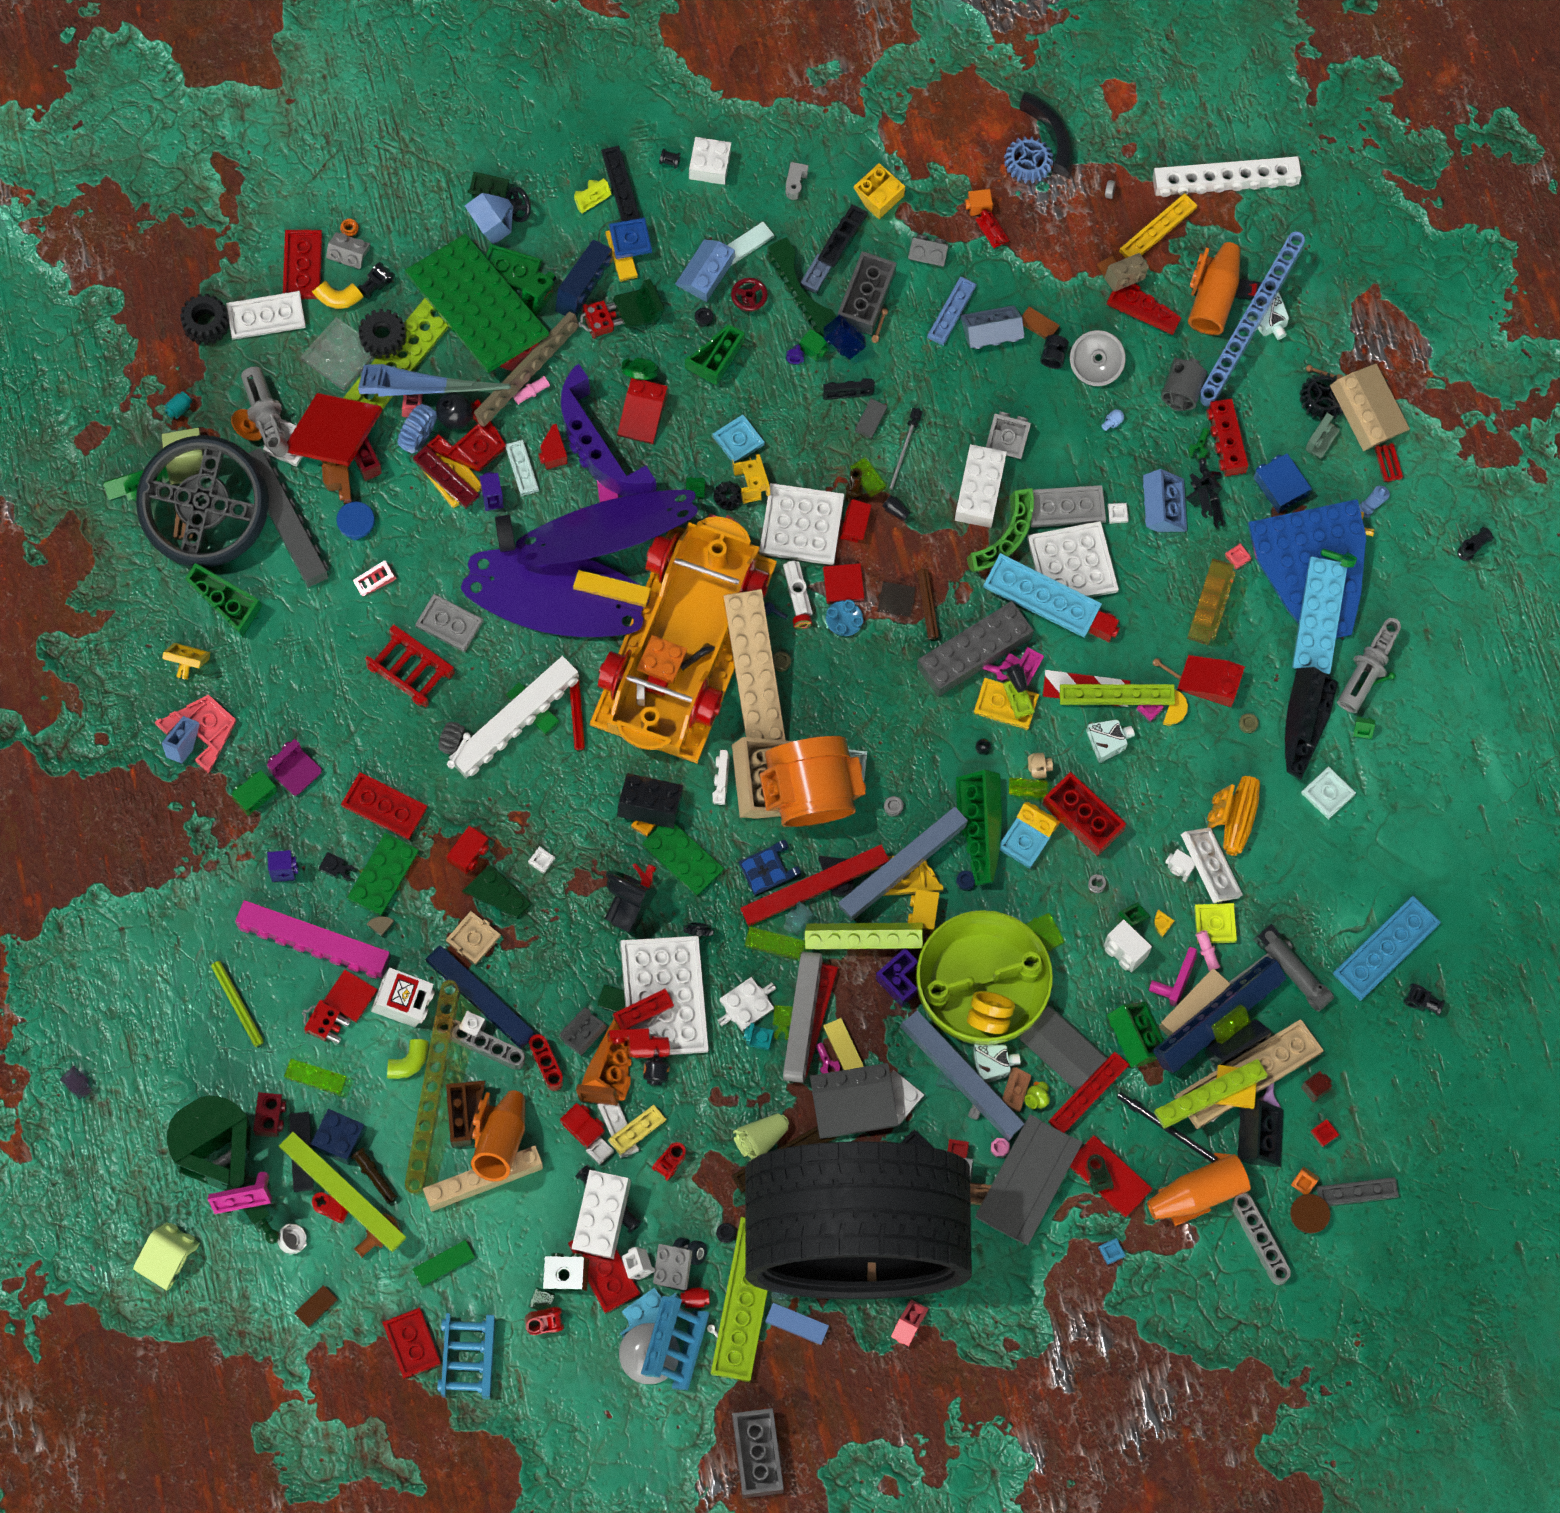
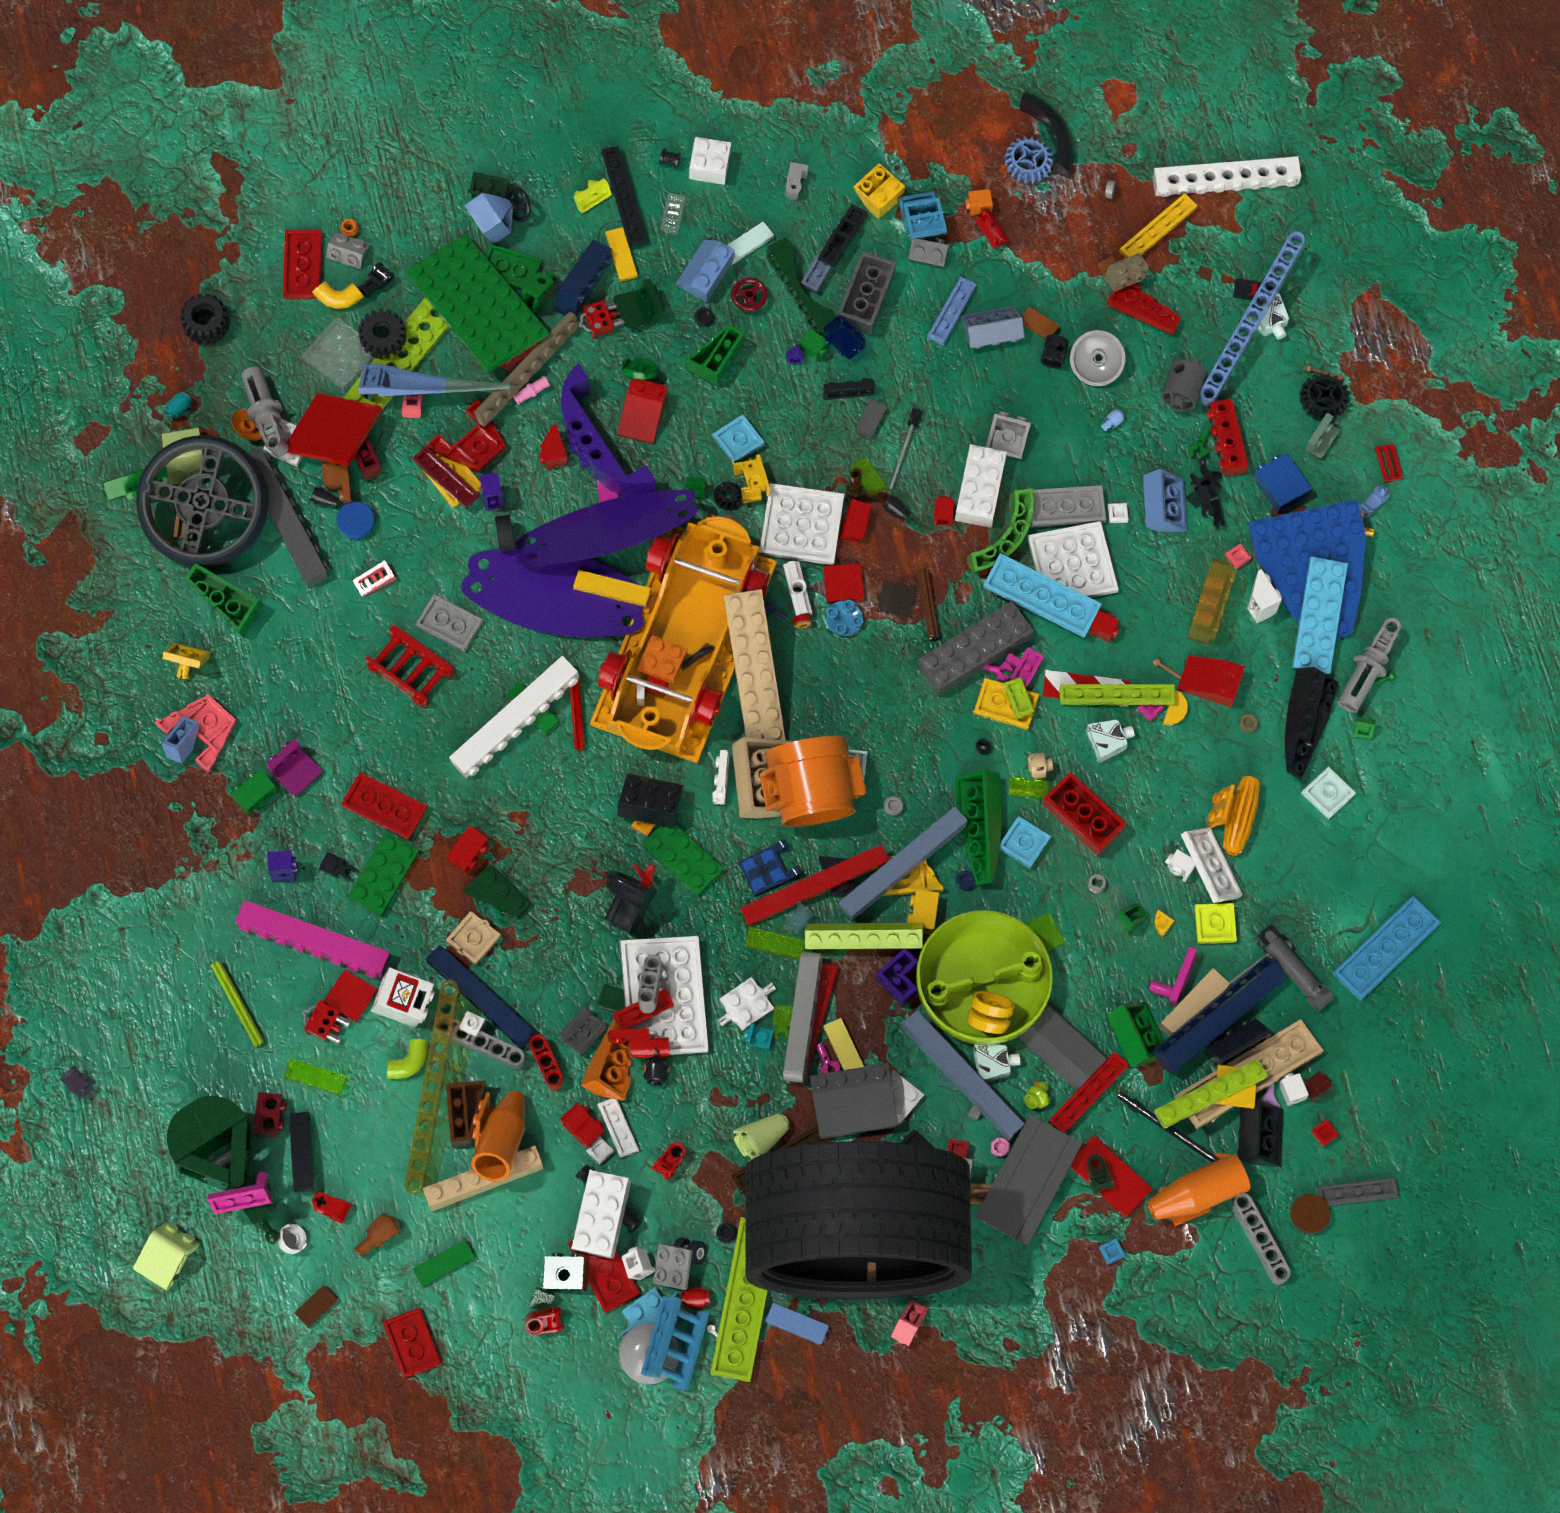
(266, 315): white tile -> none
(324, 498): none -> black cone
(338, 1136): dark blue brick -> none
(342, 1192): lime tile -> none
(369, 1168): dark brown pin -> none
(380, 924): dark tan tile -> none
(417, 428): medium blue gear -> none
(451, 737): dark grey gear -> none
(451, 764): white hinge -> none
(454, 410): black cylinder -> none
(485, 1347): dark azure fence -> none
(521, 468): light aqua tile -> none
(541, 860): white tile -> none
(597, 1094): dark orange tile -> none
(630, 238): blue tile -> none
(637, 1130): light yellow tile -> none
(650, 991): none -> light grey beam
(674, 202): none -> clear slope
(698, 929): black gear -> none
(757, 1453): flat silver brick -> none
(781, 661): olive tile -> none
(875, 338): medium nougat hinge -> none
(922, 215): none -> dark azure bracket
(943, 511): none -> red brick
(1016, 1089): nougat plate -> none
(1017, 677): black cone -> none
(1038, 819): yellow bracket -> none
(1127, 946): white piece -> none
(1207, 950): bright pink pin -> none
(1216, 285): orange piece -> none
(1230, 1024): clear neon green plate -> none
(1264, 598): none -> white slope
(1293, 1089): none -> white brick
(1305, 1181): orange slope -> none
(1346, 560): green bar -> none
(1369, 406): tan slope -> none
(1423, 1000): black connector -> none
(1474, 544): black connector -> none

